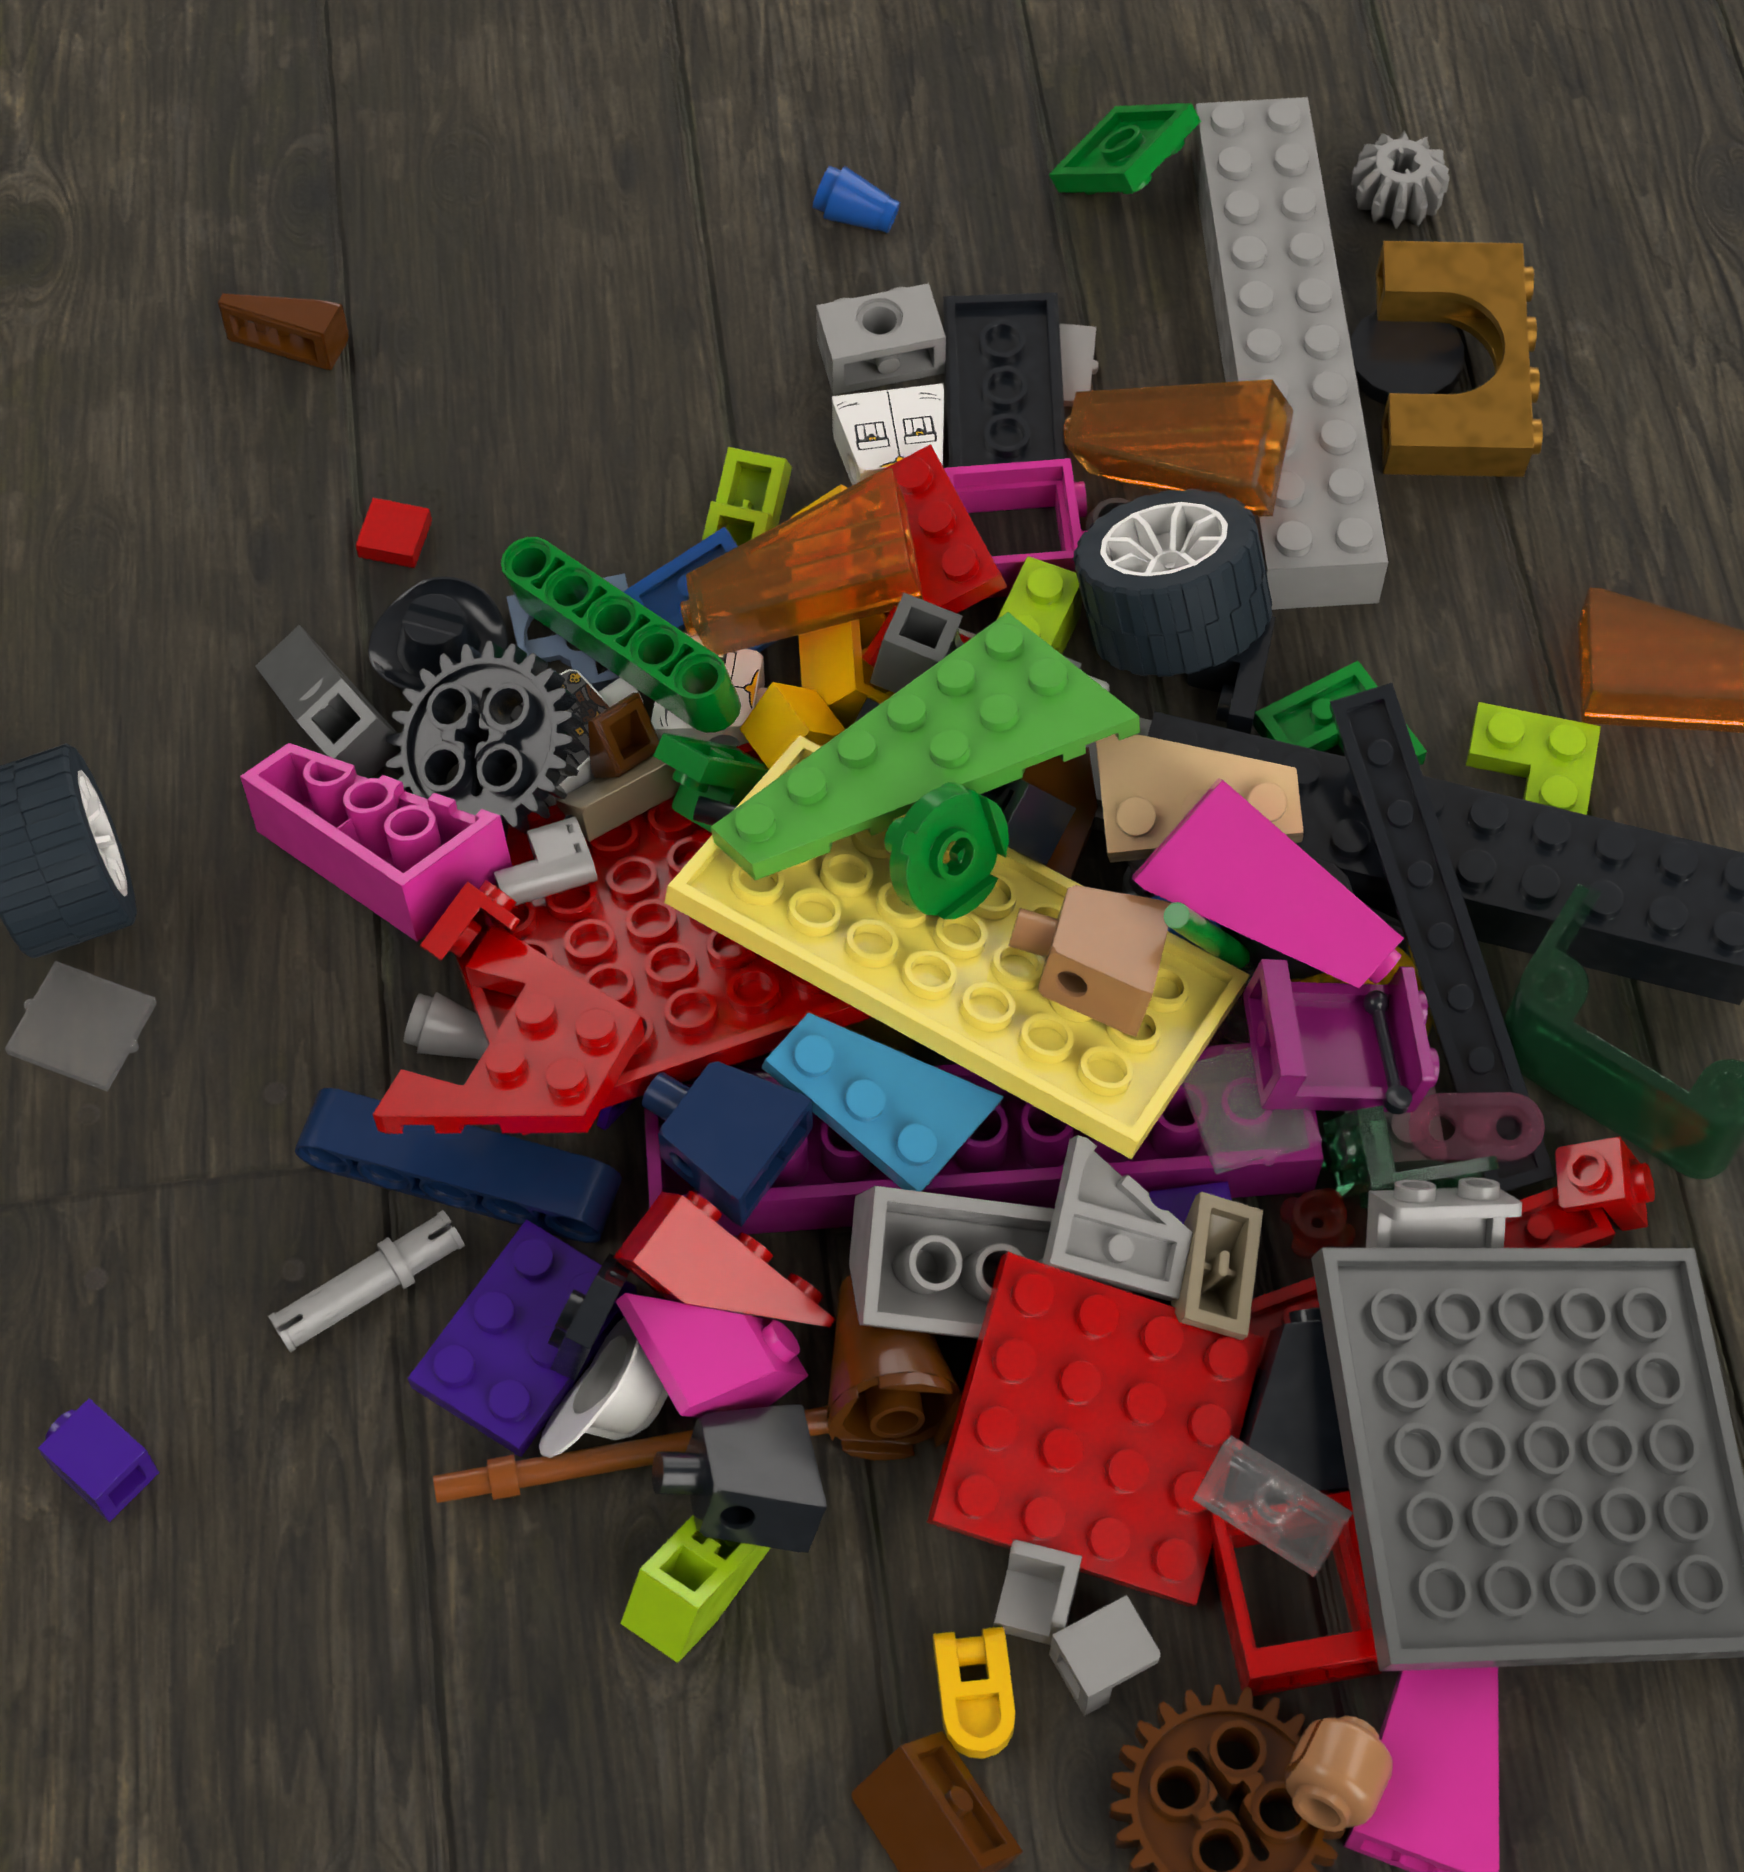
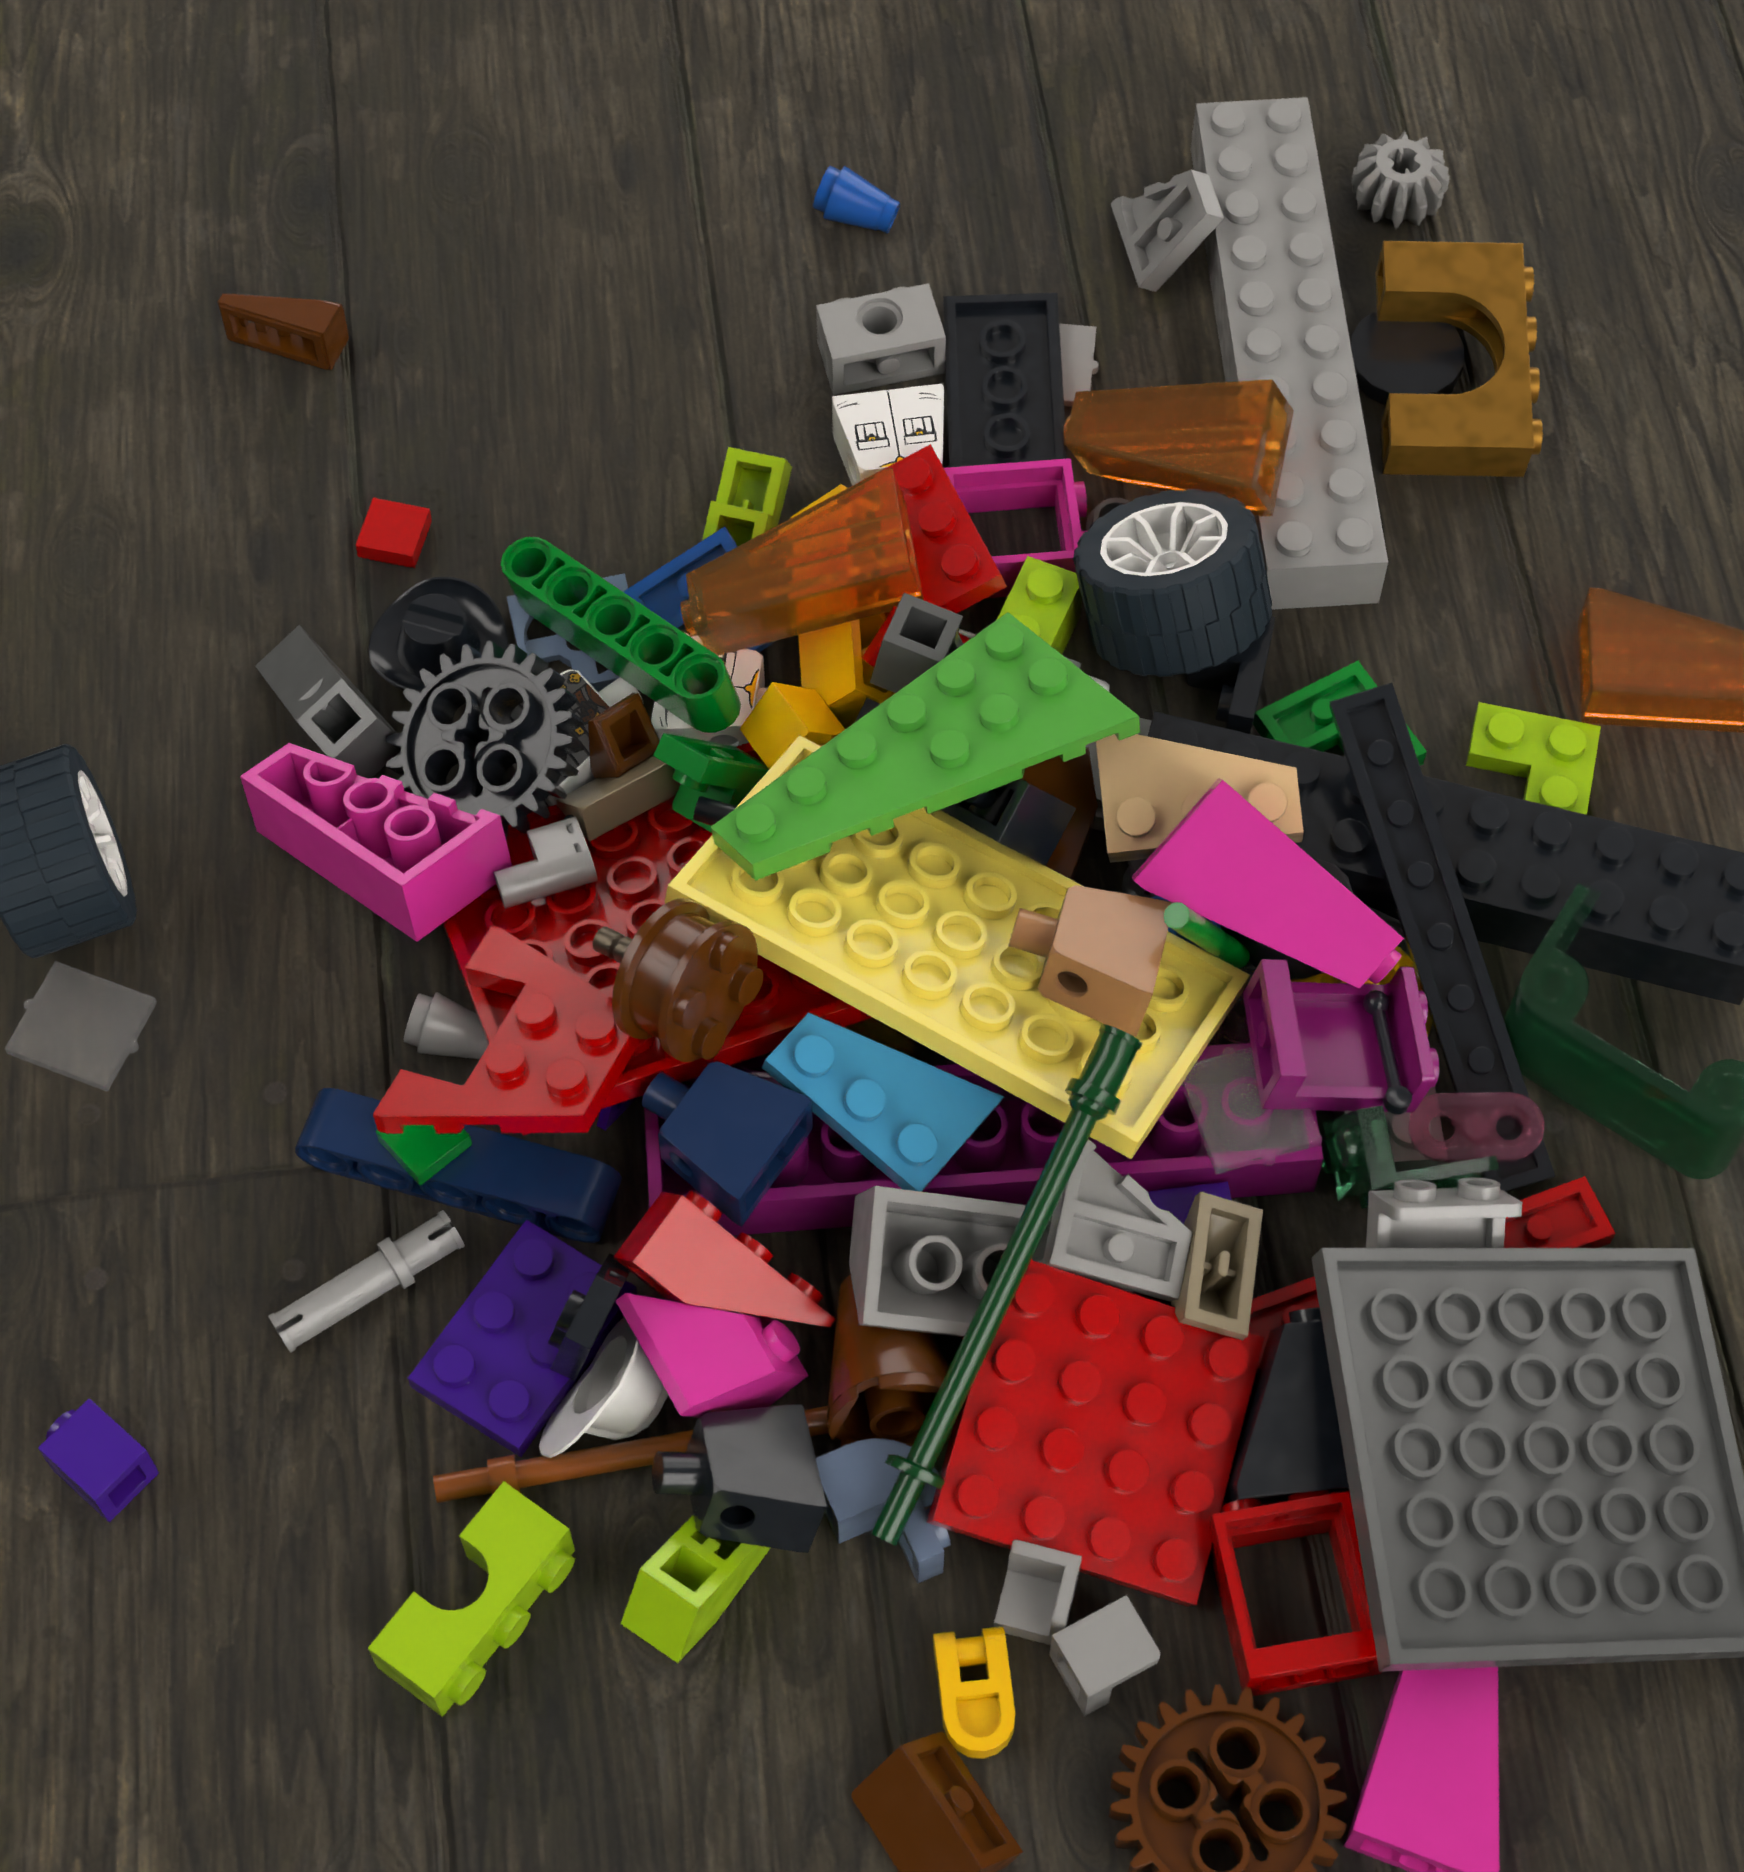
(423, 1150): none -> green tile
(443, 1651): none -> lime arch
(456, 926): red bracket -> none
(682, 978): none -> reddish brown wheel
(855, 1492): none -> sand blue brick
(920, 843): green plate -> none
(1090, 1100): none -> dark green bar
(1125, 148): green plate -> none
(1166, 225): none -> light grey wing
(1272, 1506): clear plate -> none
(1320, 1204): clear red plate -> none
(1338, 1773): medium nougat head -> none
(1607, 1177): red bracket -> none

